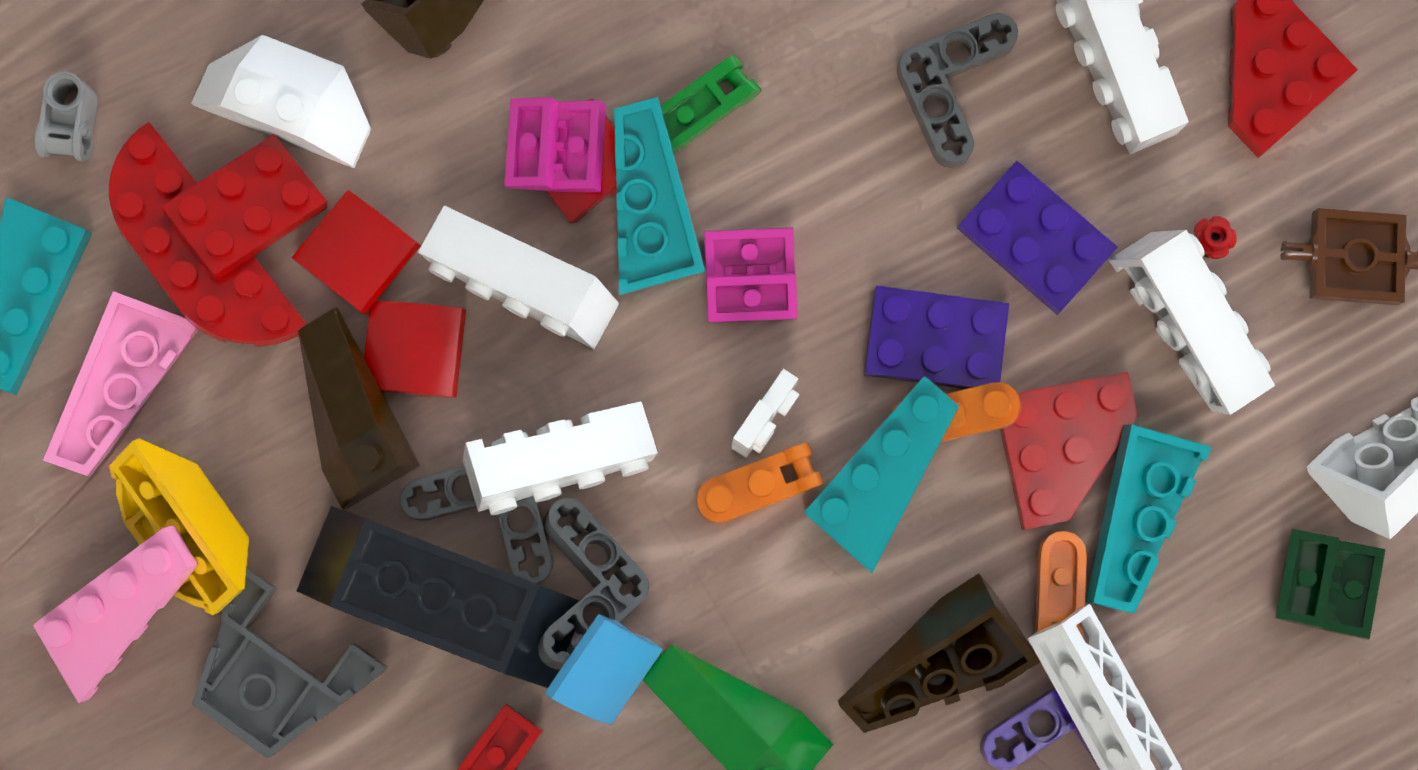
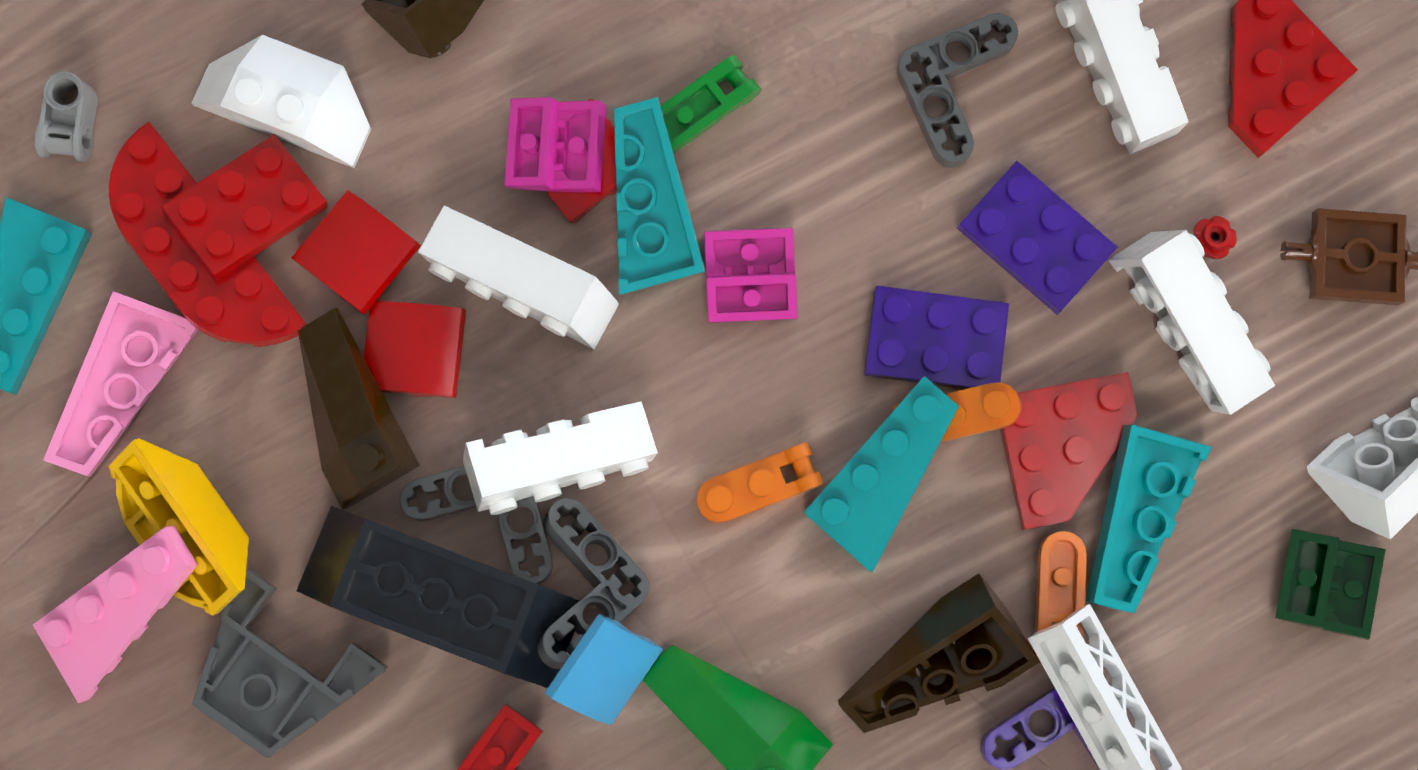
(758, 426): white plate -> none

